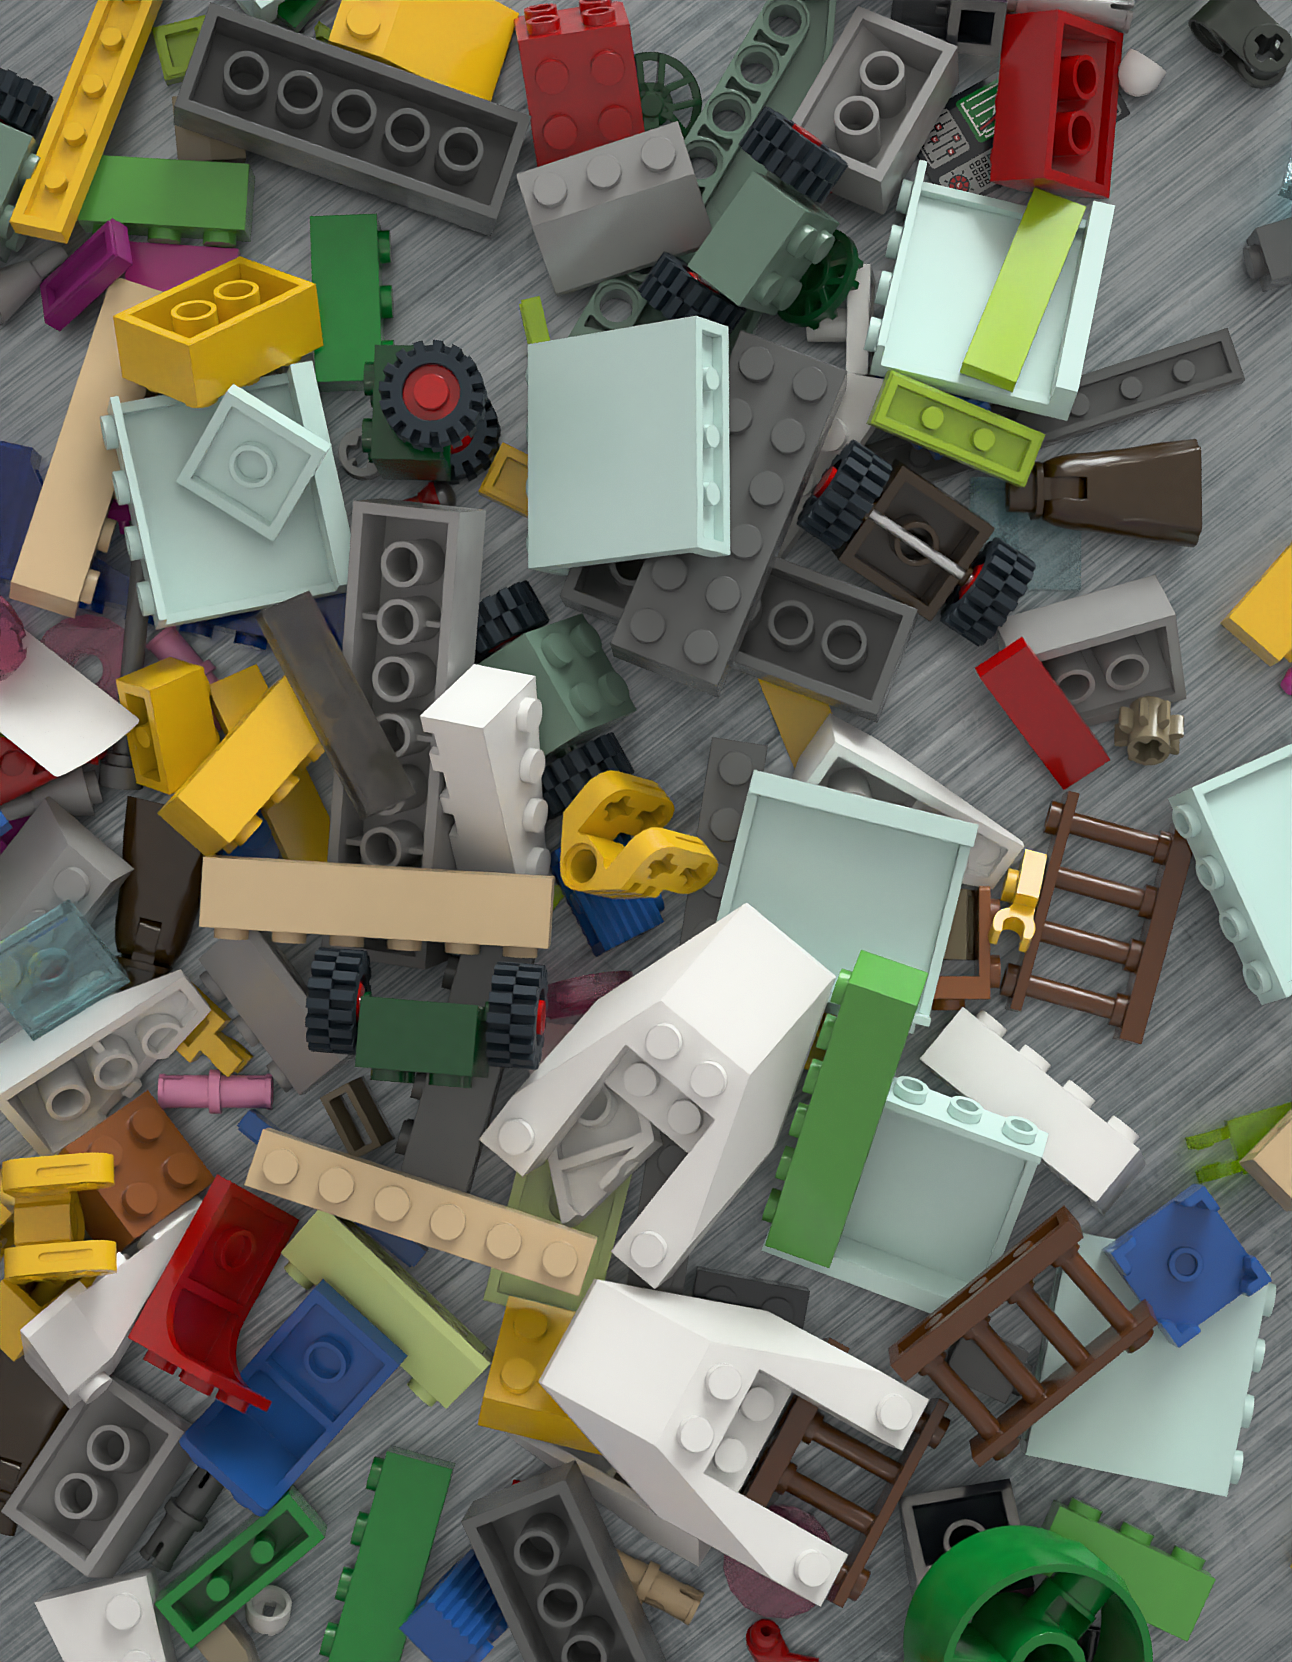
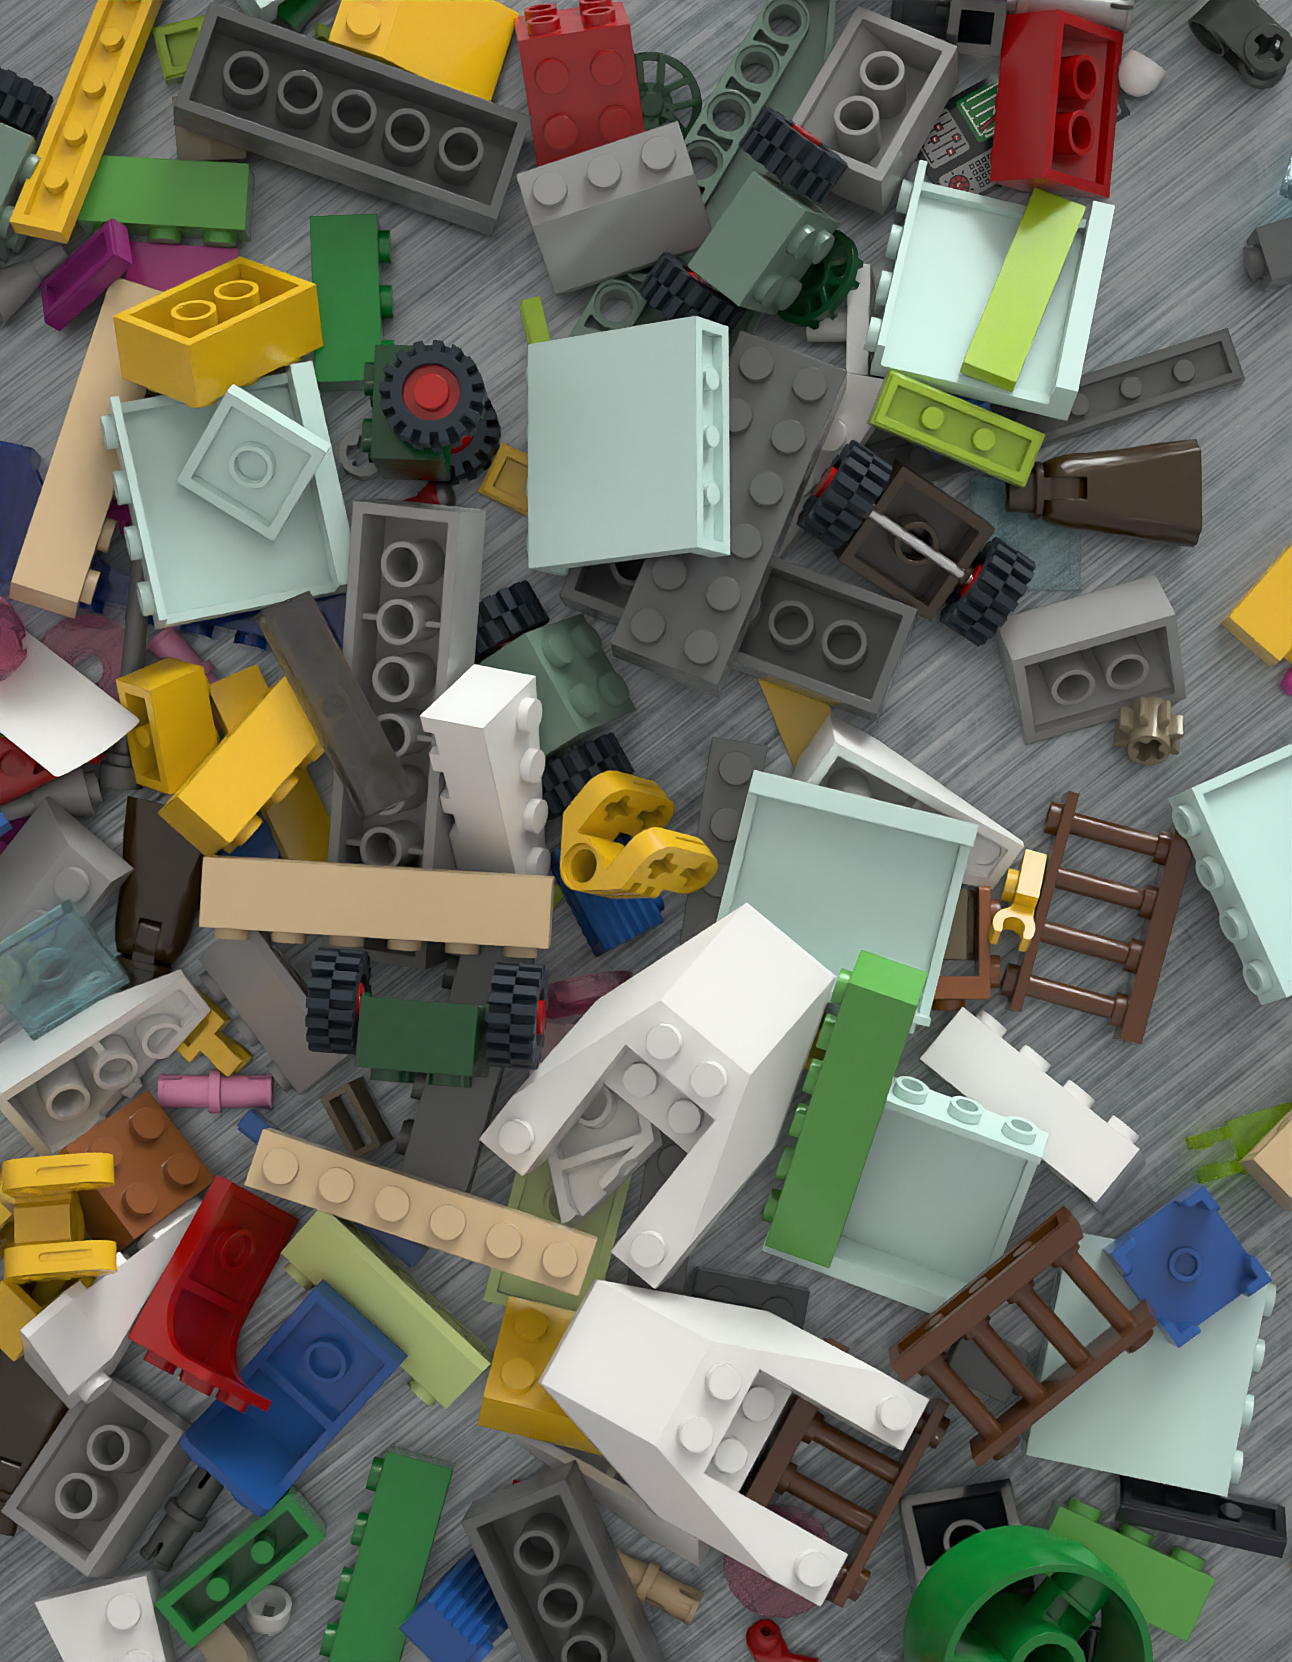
(1042, 713): red tile -> none
(1202, 1515): none -> black tile

